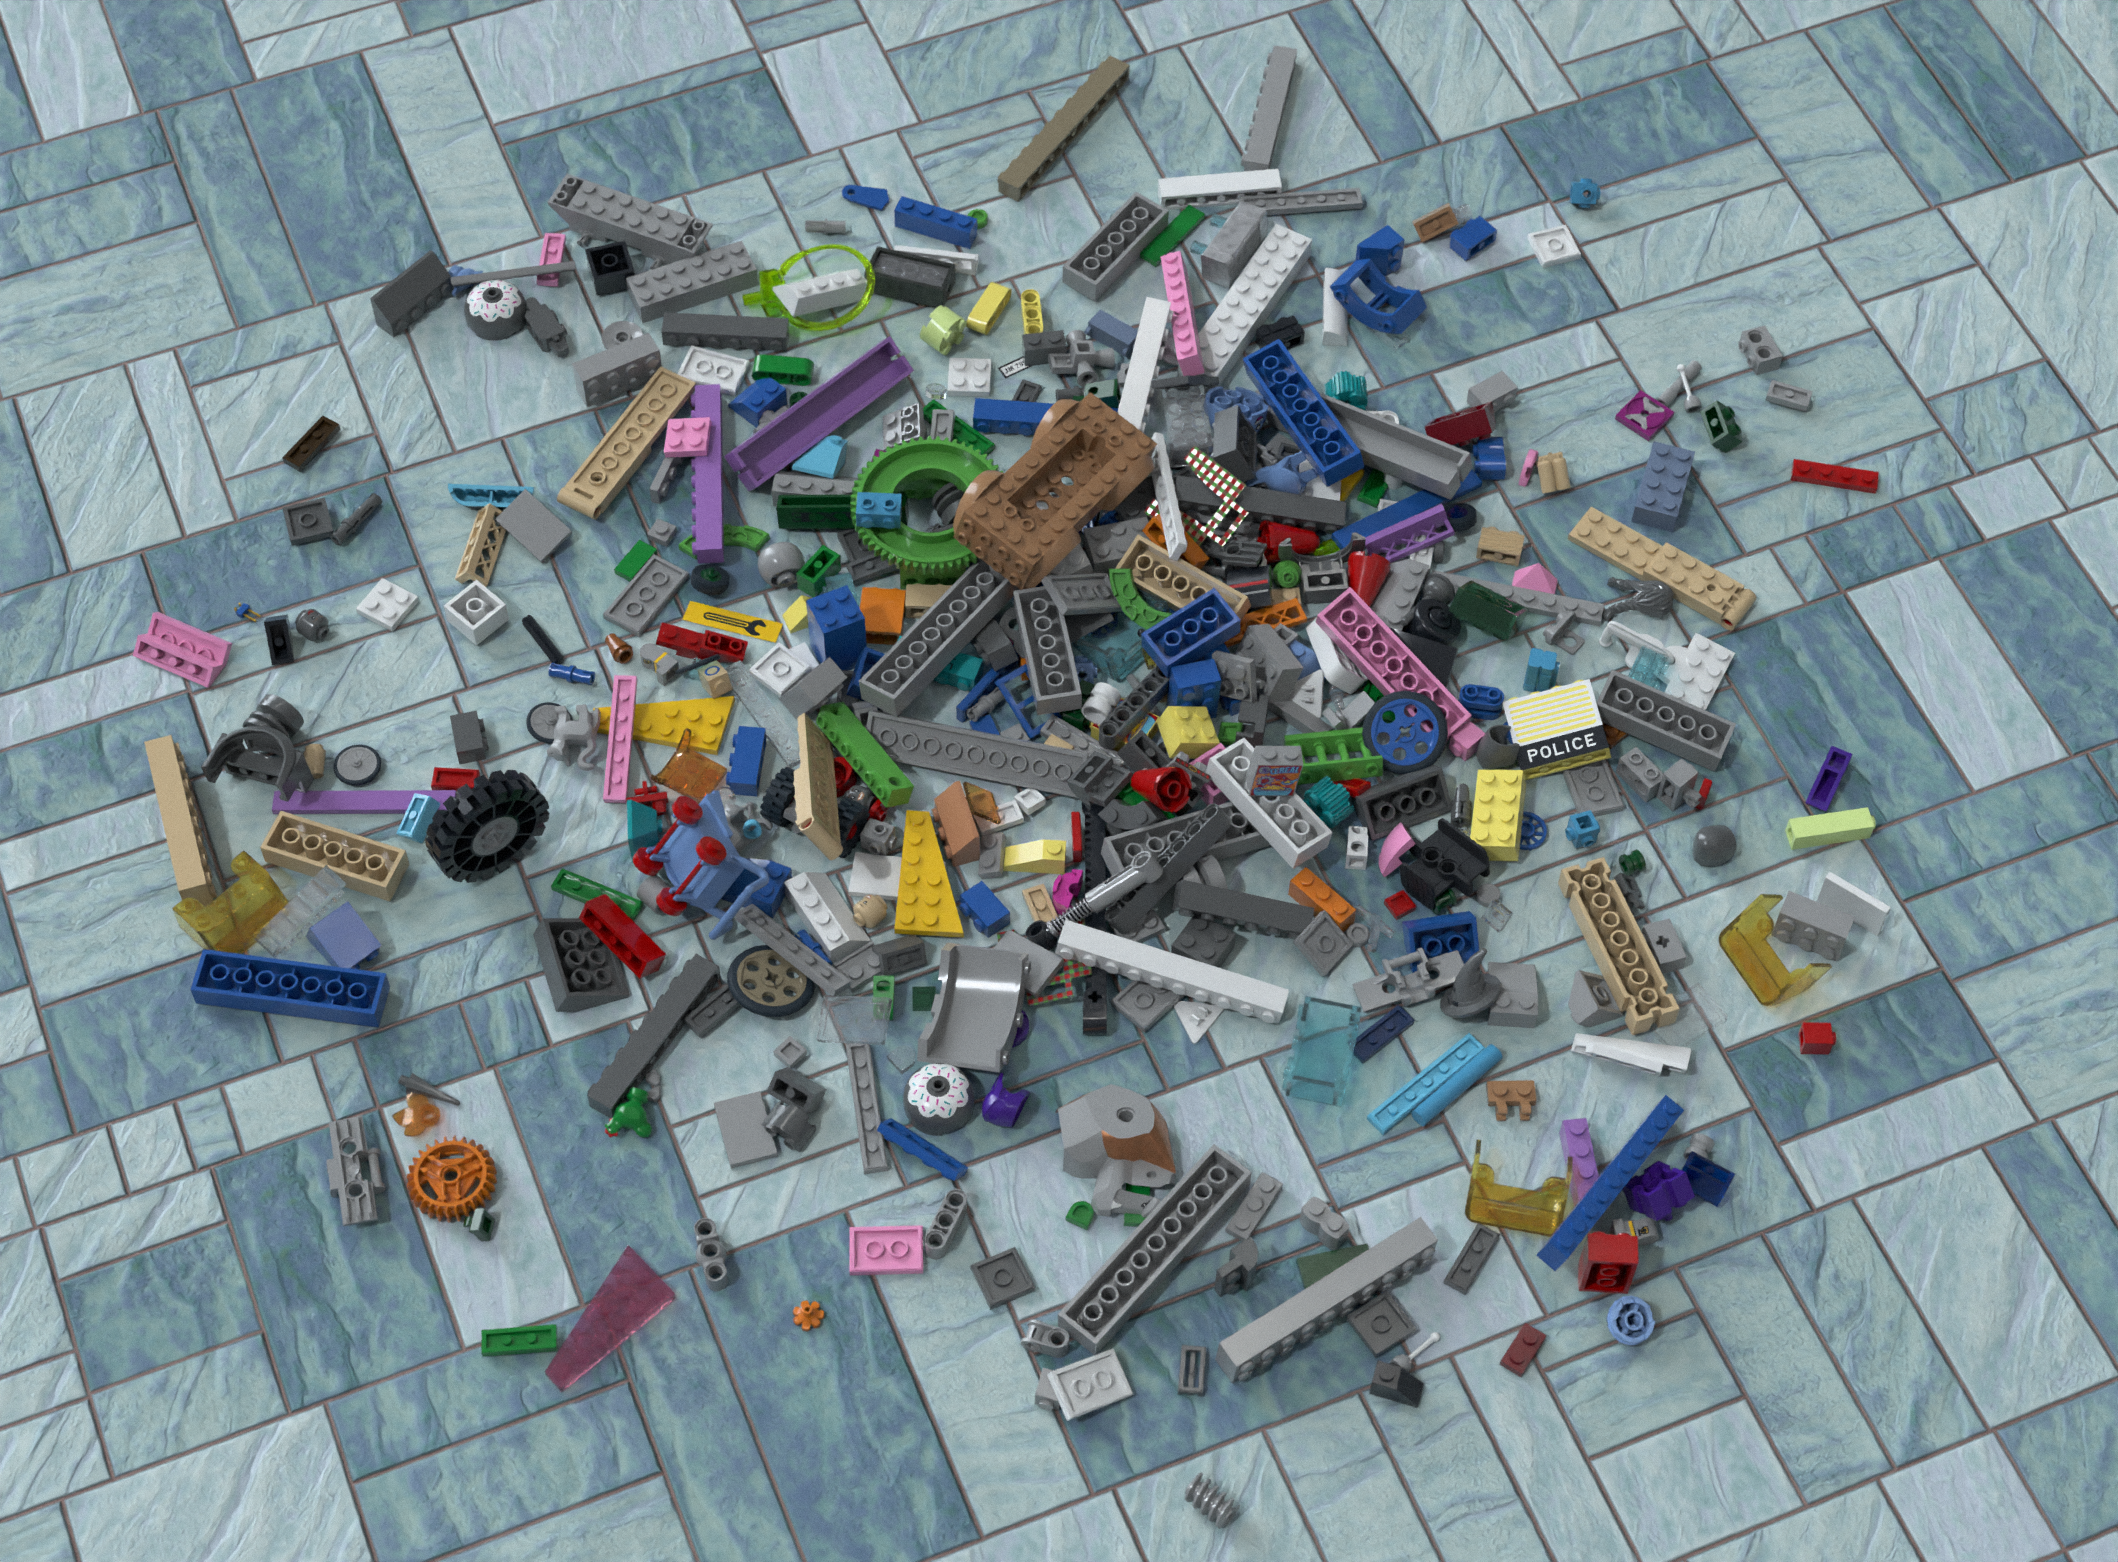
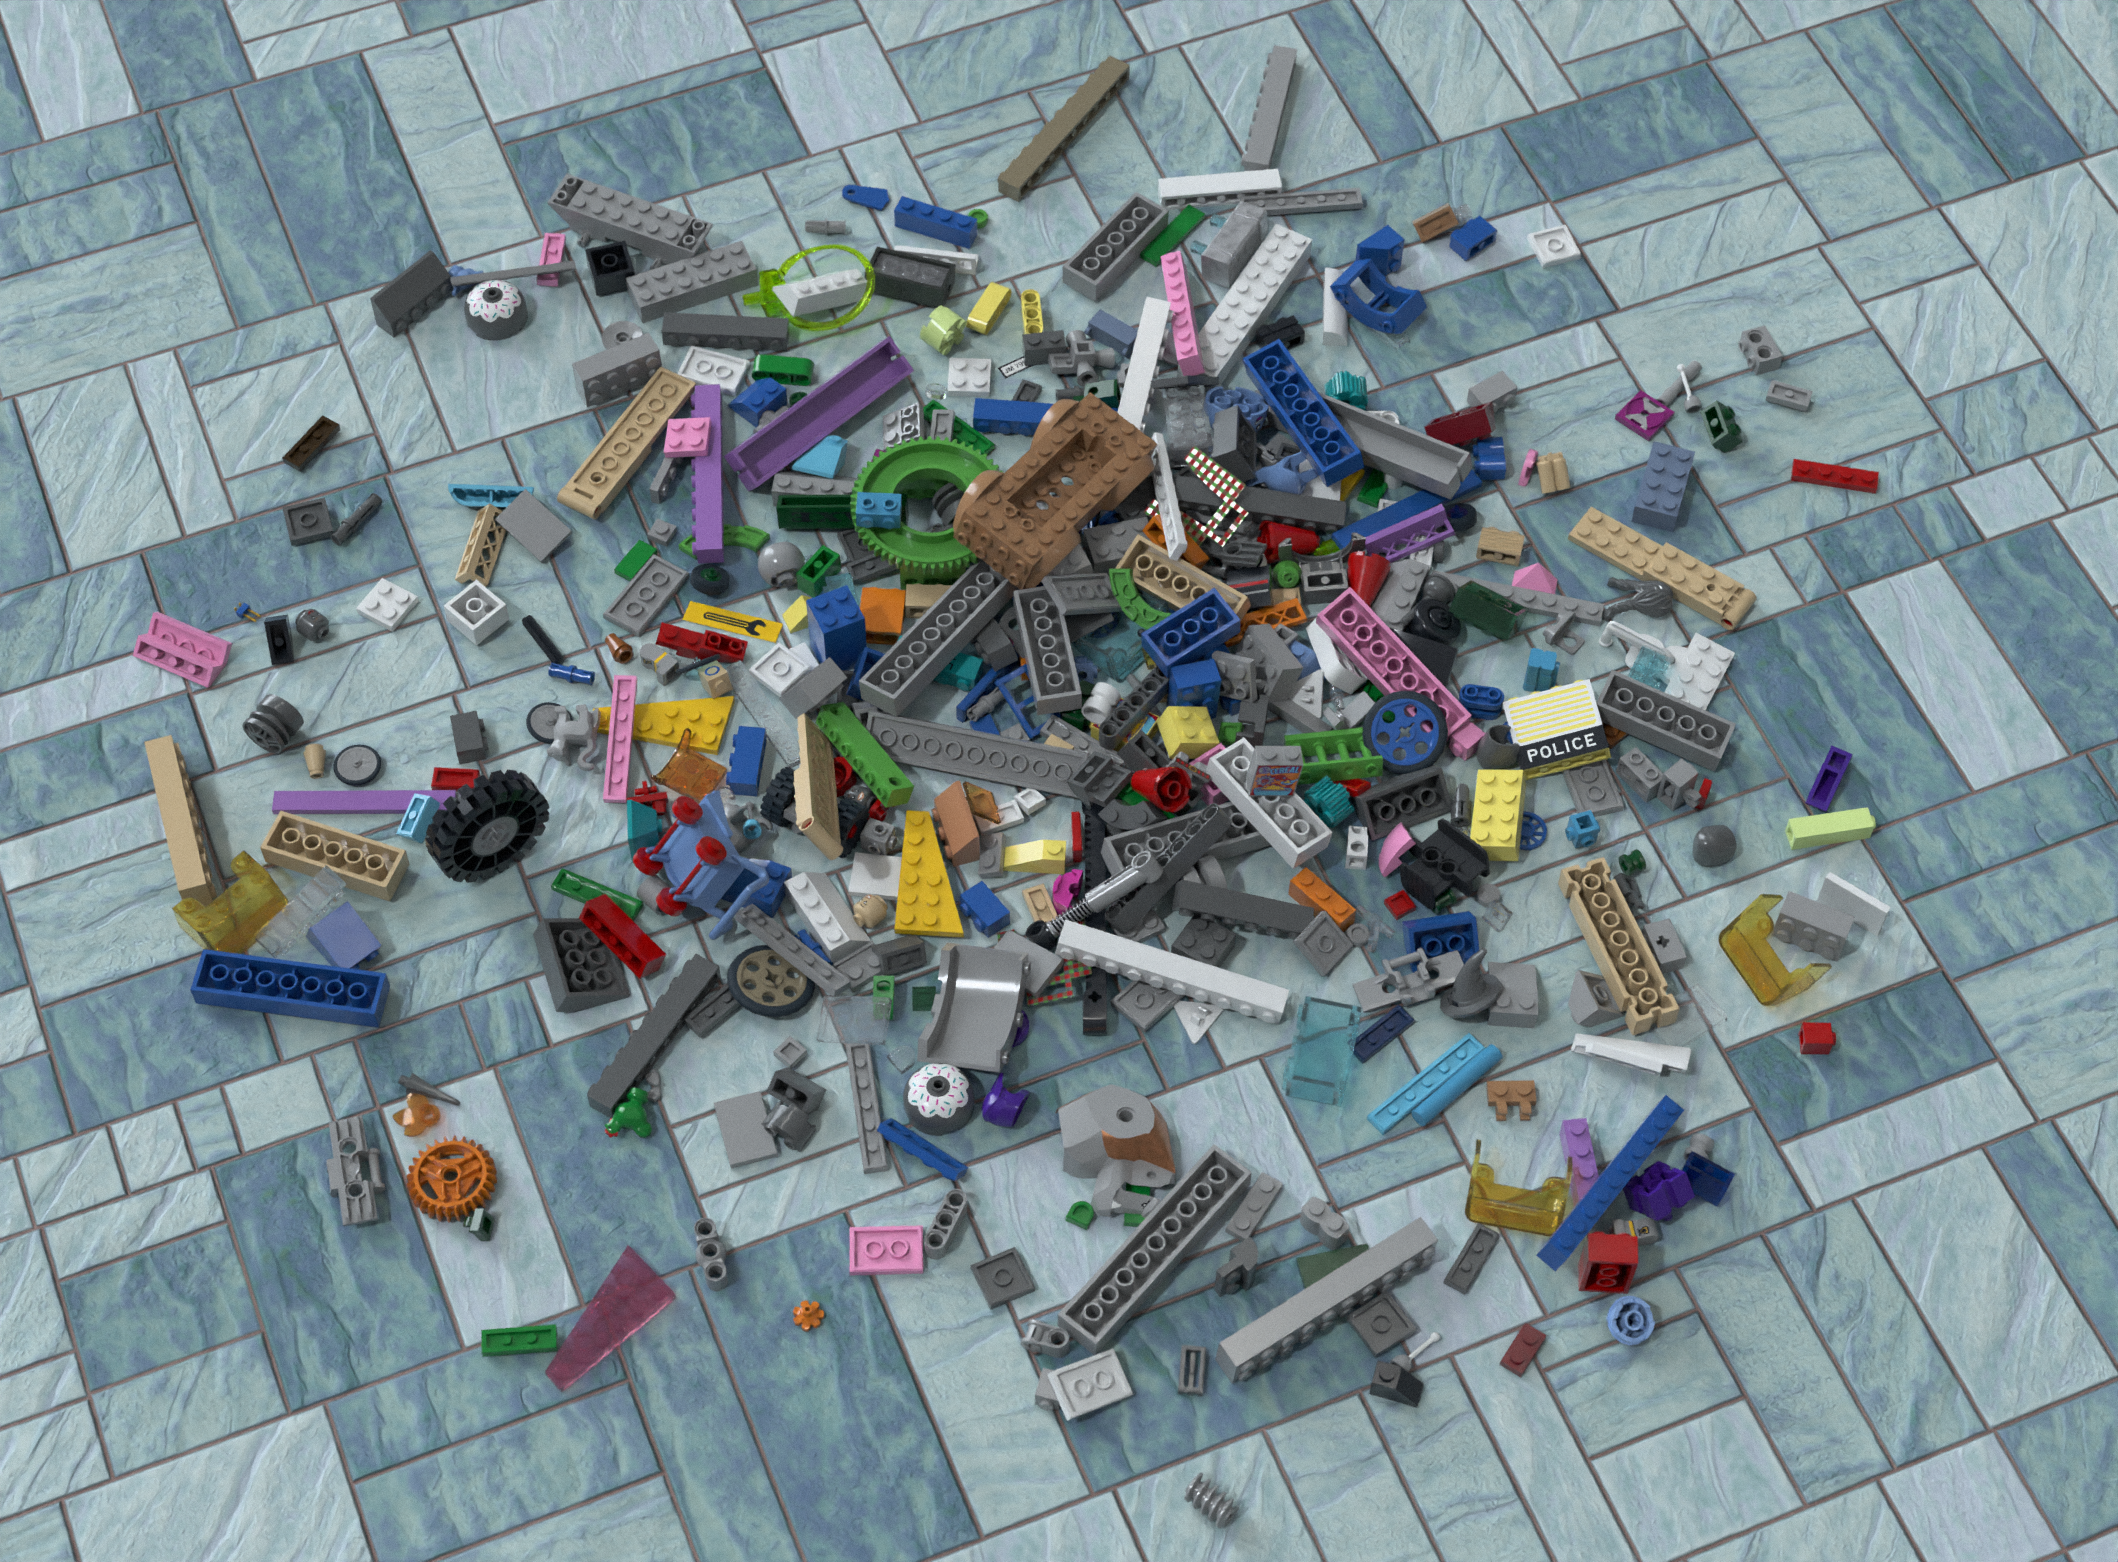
(287, 773): dark grey piece -> none
(545, 328): dark grey hinge -> none
(1577, 190): dark azure brick -> none

